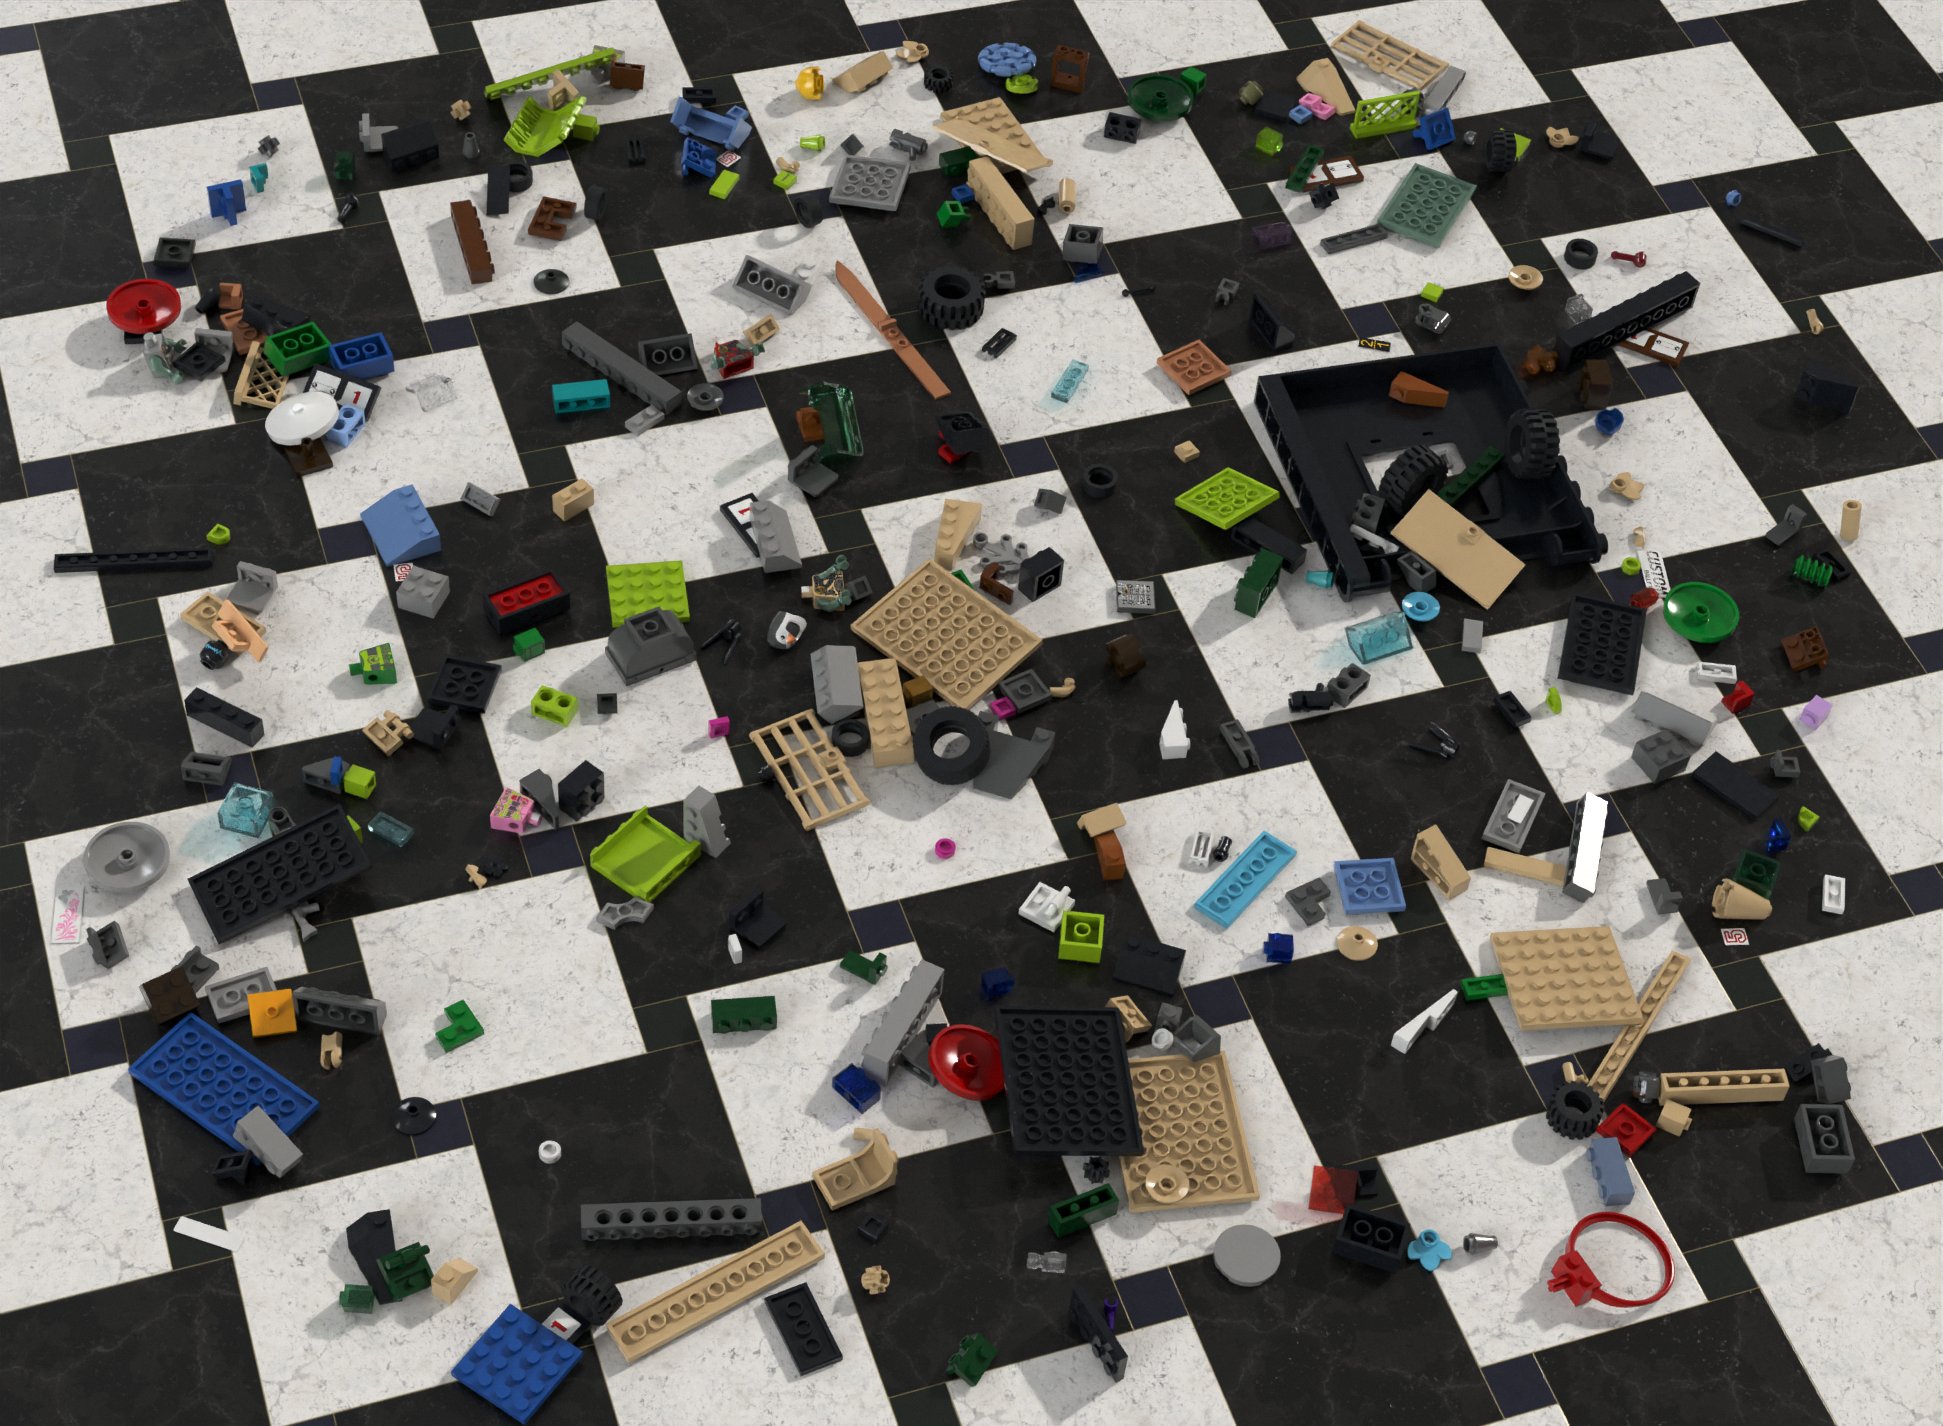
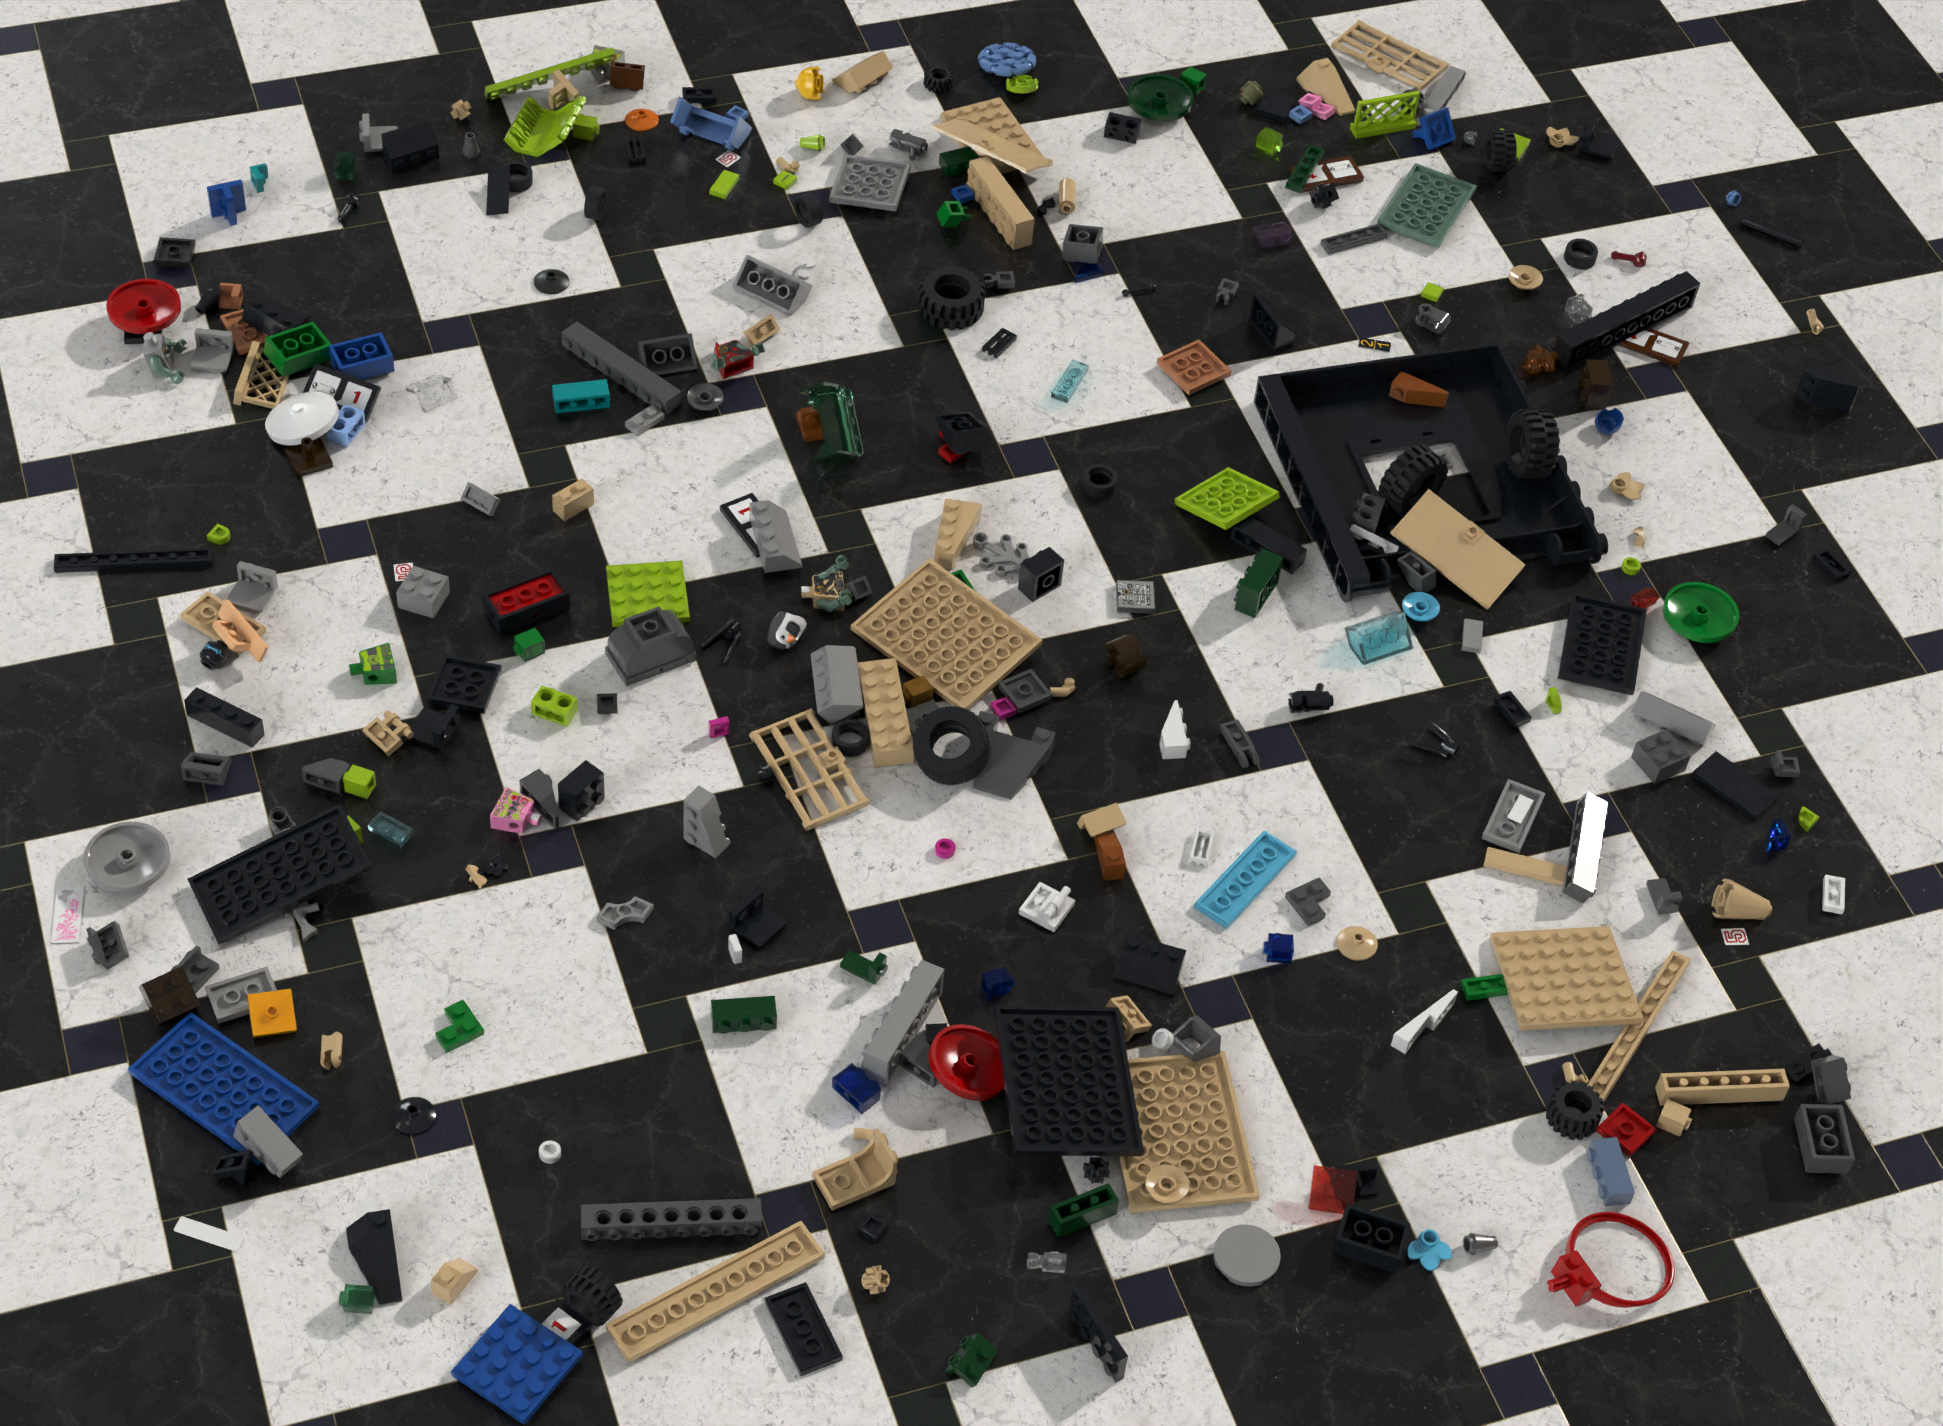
(198, 361): black tile -> none
(245, 810): clear light blue brick -> none
(268, 145): dark grey gear -> none
(336, 771): blue tile -> none
(339, 1010): dark grey slope -> none
(401, 526): medium blue slope -> none
(406, 1270): dark green plate -> none
(471, 241): reddish brown brick -> none
(542, 221): reddish brown plate -> none
(642, 119): none -> orange dish
(644, 856): lime panel -> none
(698, 158): blue plate -> none
(810, 474): dark grey bracket -> none
(891, 333): nougat piece -> none
(913, 51): tan plate -> none
(990, 585): reddish brown bracket -> none
(1050, 500): dark grey panel -> none
(1065, 80): reddish brown window -> none
(1081, 936): lime brick -> none
(1110, 1310): dark purple hand -> none
(1168, 1017): flat silver brick -> none
(1186, 451): tan plate -> none
(1221, 852): black pin -> none
(1321, 578): teal cone -> none
(1348, 684): dark grey brick -> none
(1369, 886): medium blue plate -> none
(1440, 863): tan wedge -> none
(1471, 476): dark green plate -> none
(1646, 1086): dark grey head -> none
(1654, 571): white sticker -> none
(1716, 675): white tile -> none
(1739, 698): red panel -> none
(1757, 873): clear green brick -> none
(1806, 649): reddish brown plate -> none
(1812, 570): green piece -> none
(1816, 712): lavender brick -> none
(1850, 520): tan brick -> none

